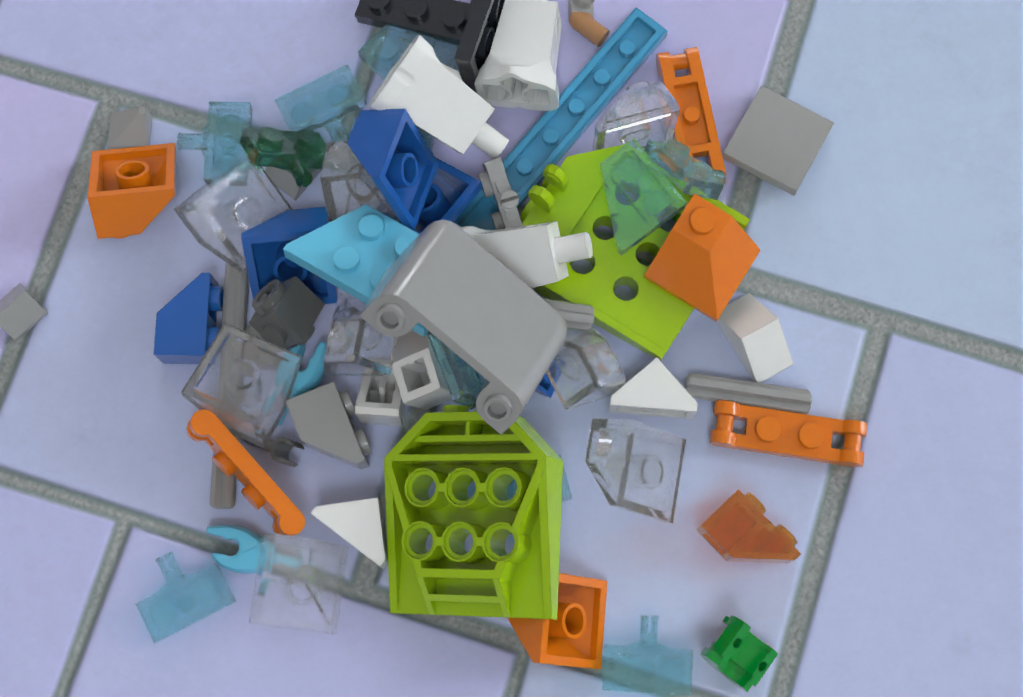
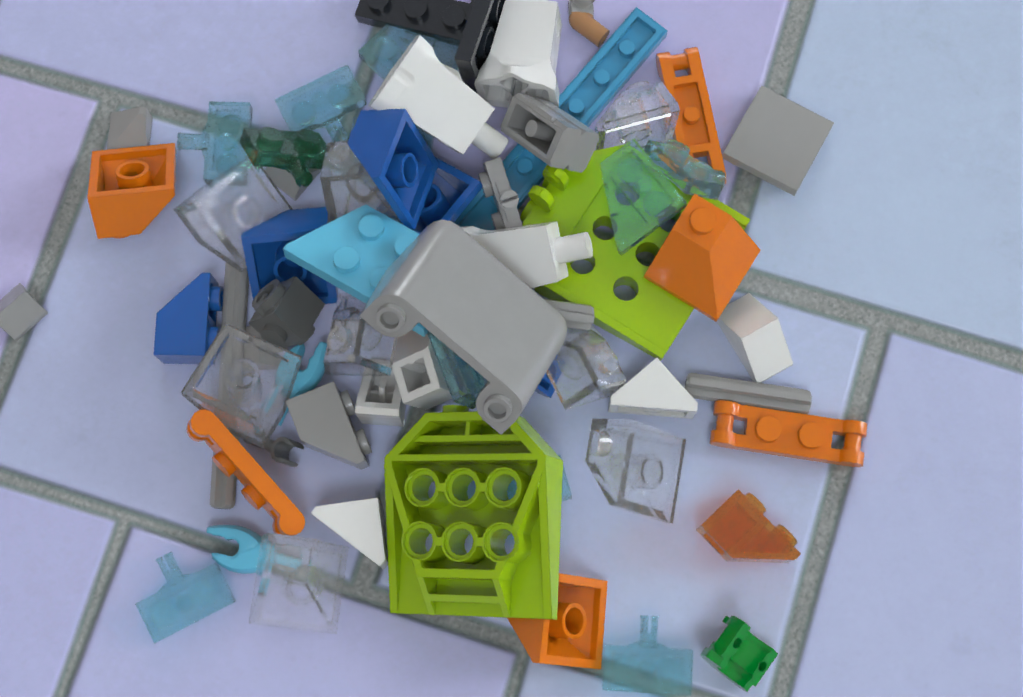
(549, 133): none -> light grey brick

